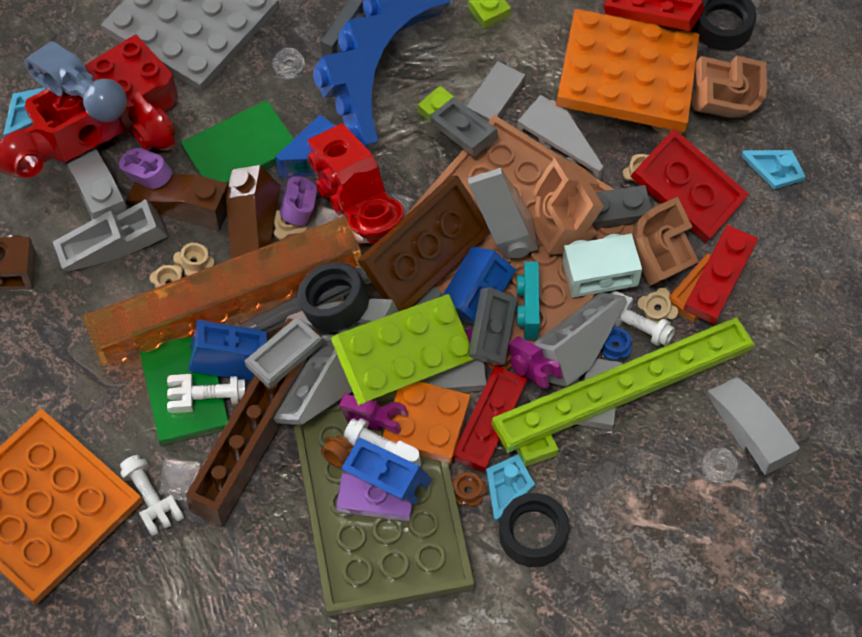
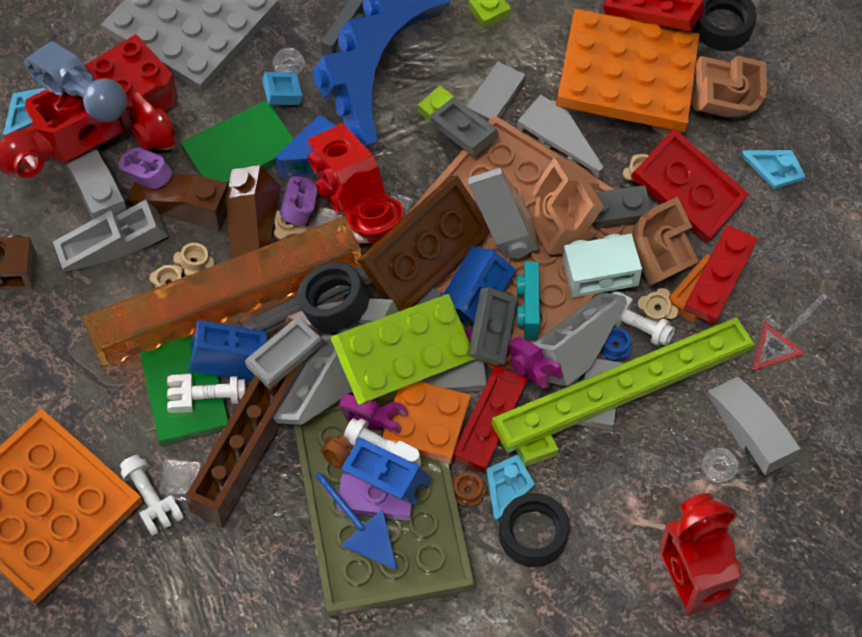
(282, 88): none -> dark azure plate
(370, 539): none -> blue piece
(701, 554): none -> red brick
(776, 347): none -> clear piece

